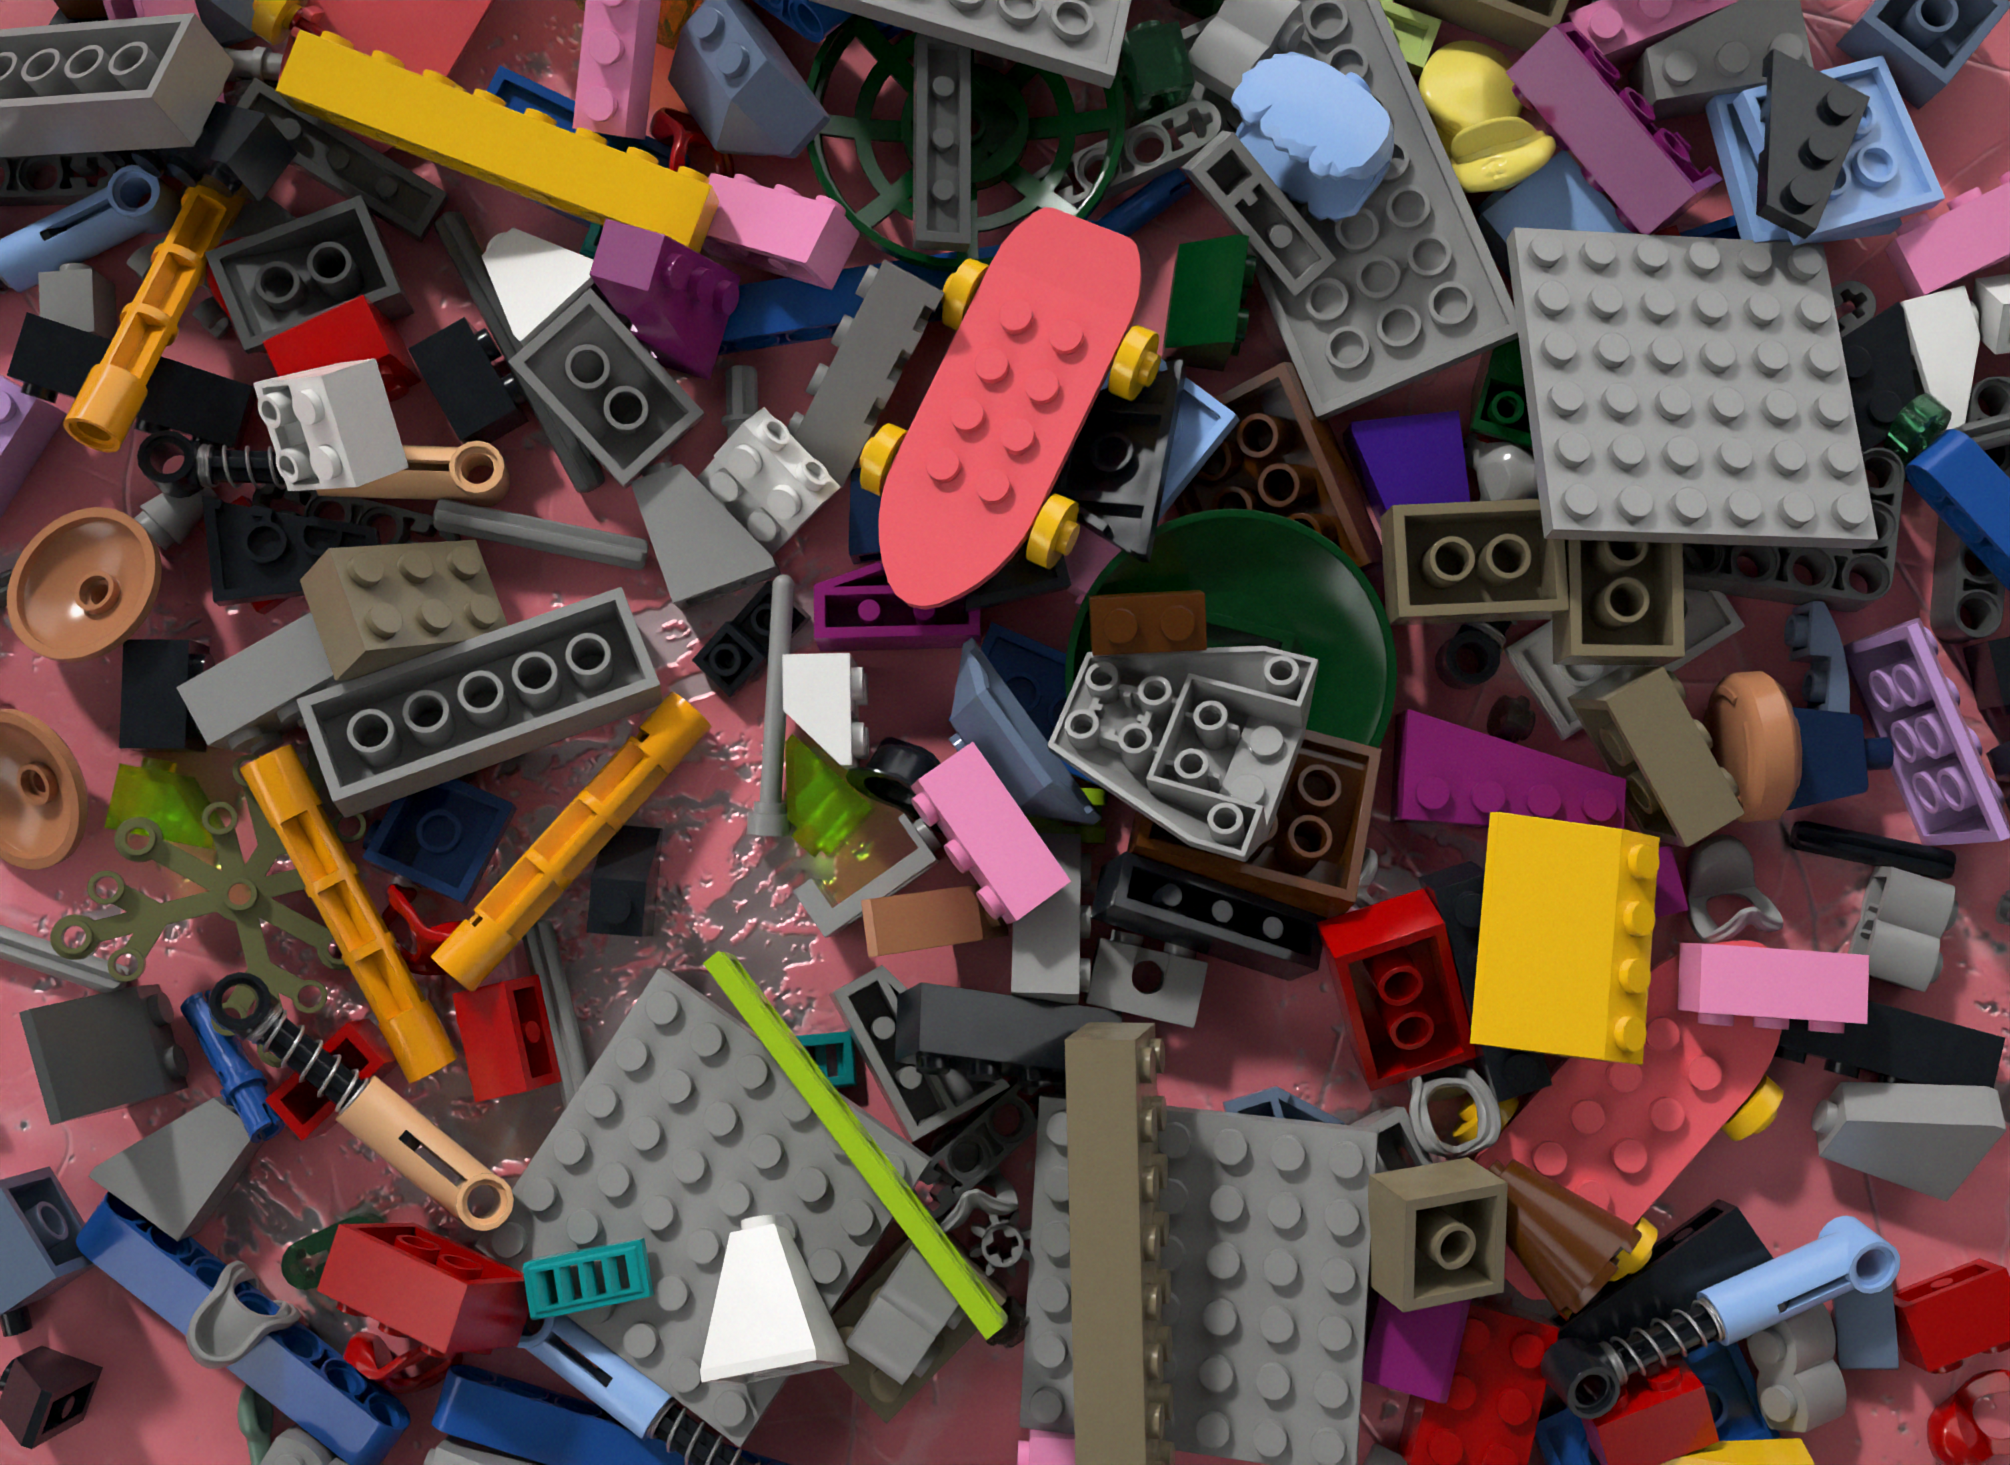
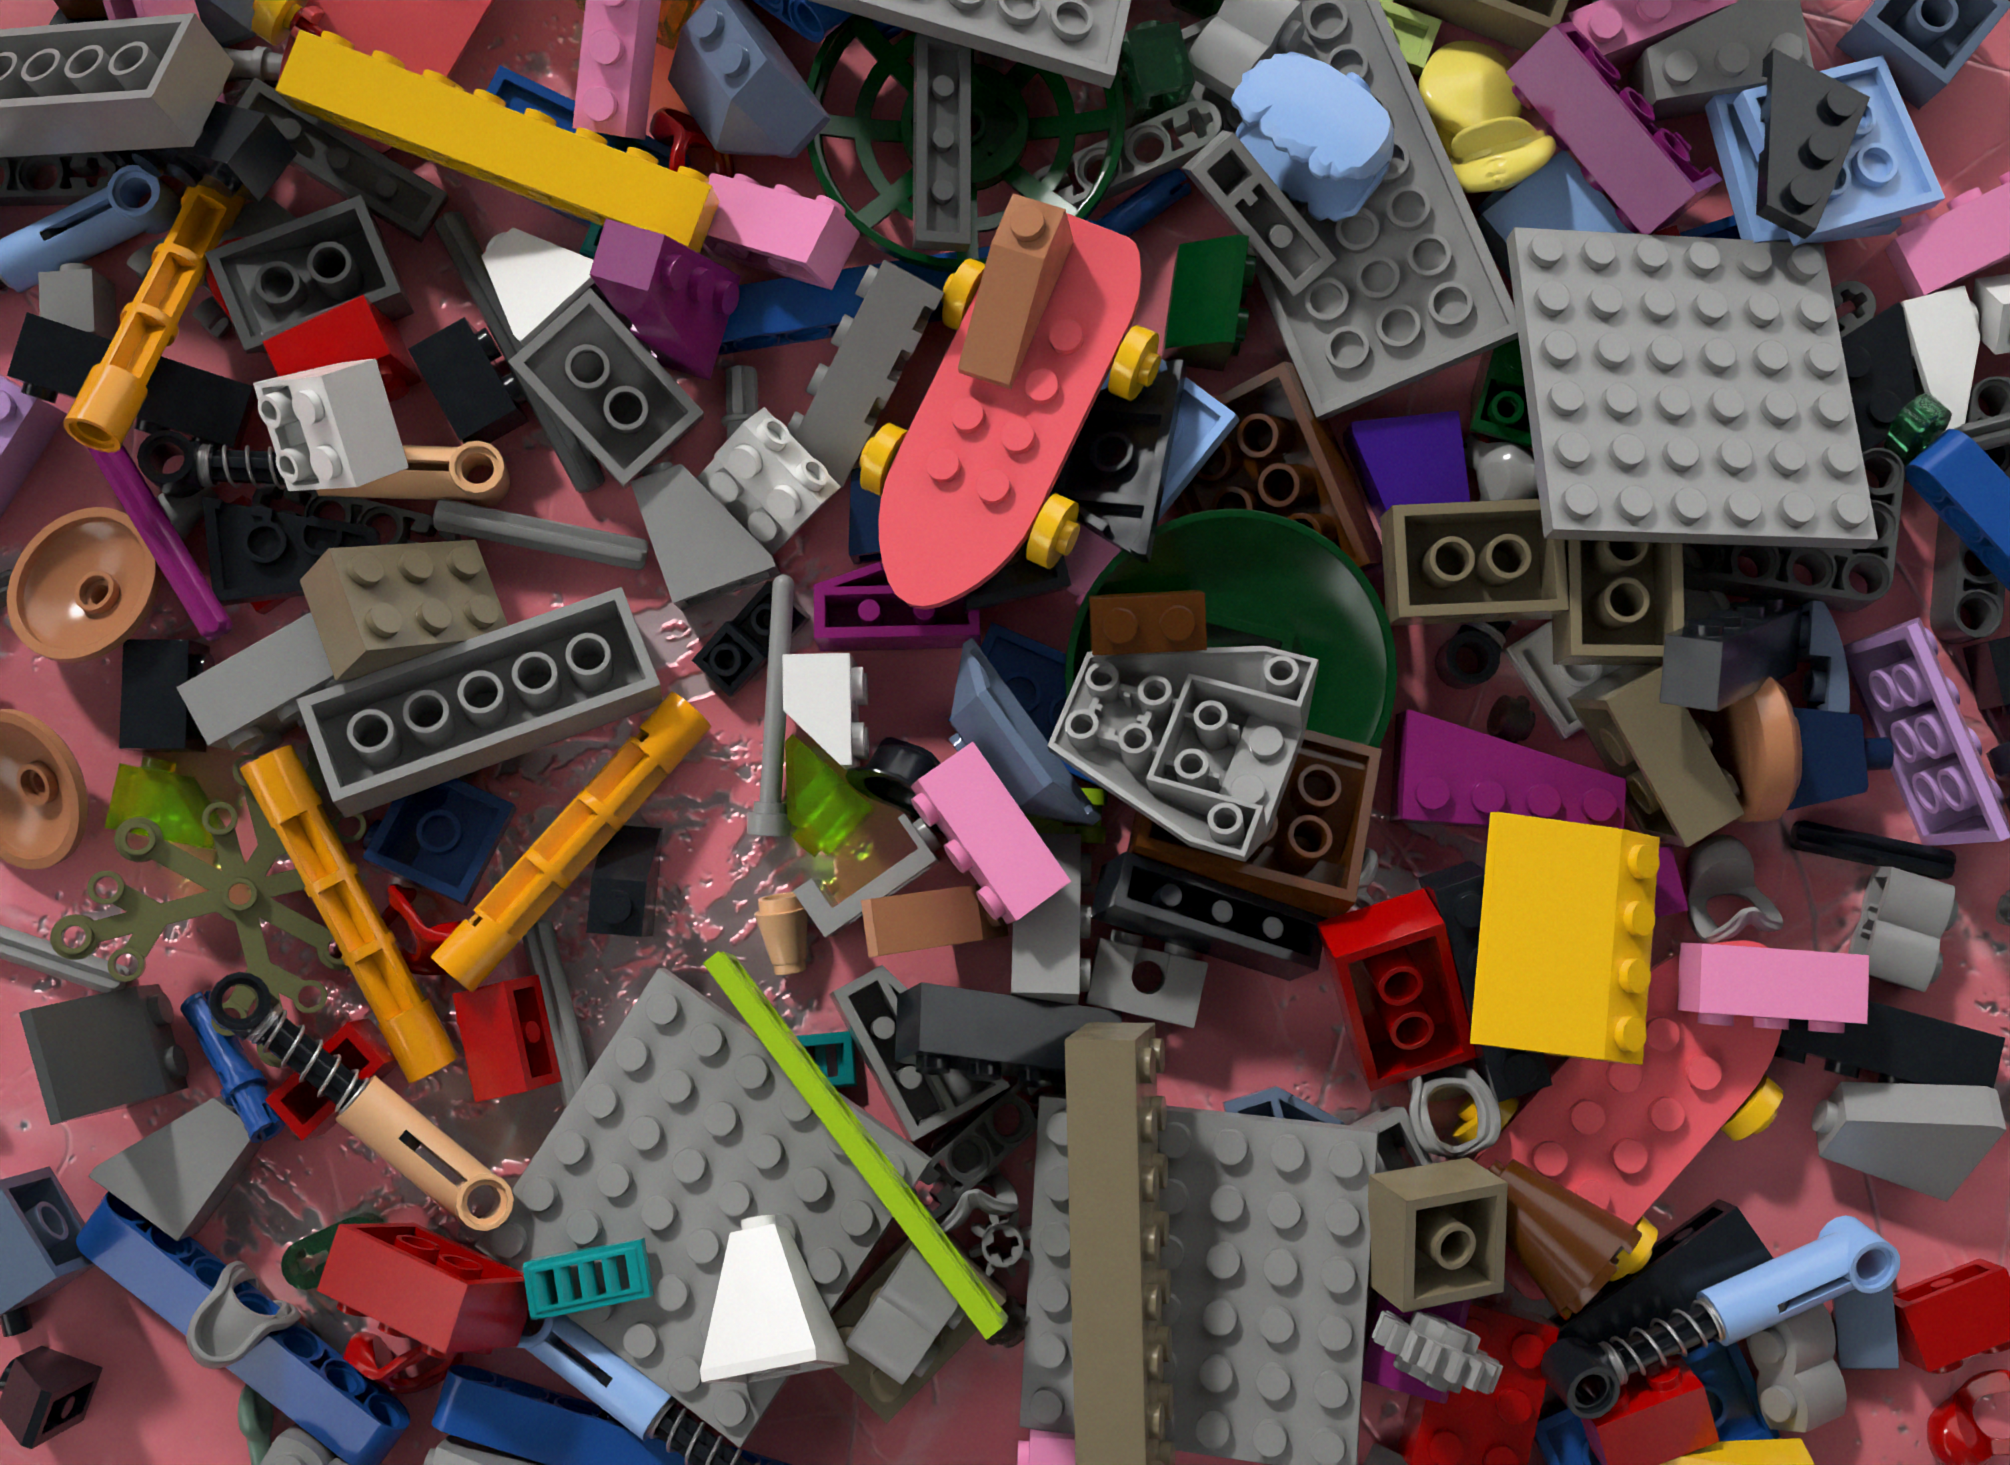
(164, 543): none -> magenta axle
(784, 931): none -> light nougat cone
(1015, 289): none -> nougat slope
(1437, 1352): none -> light grey gear
(1730, 653): none -> black brick

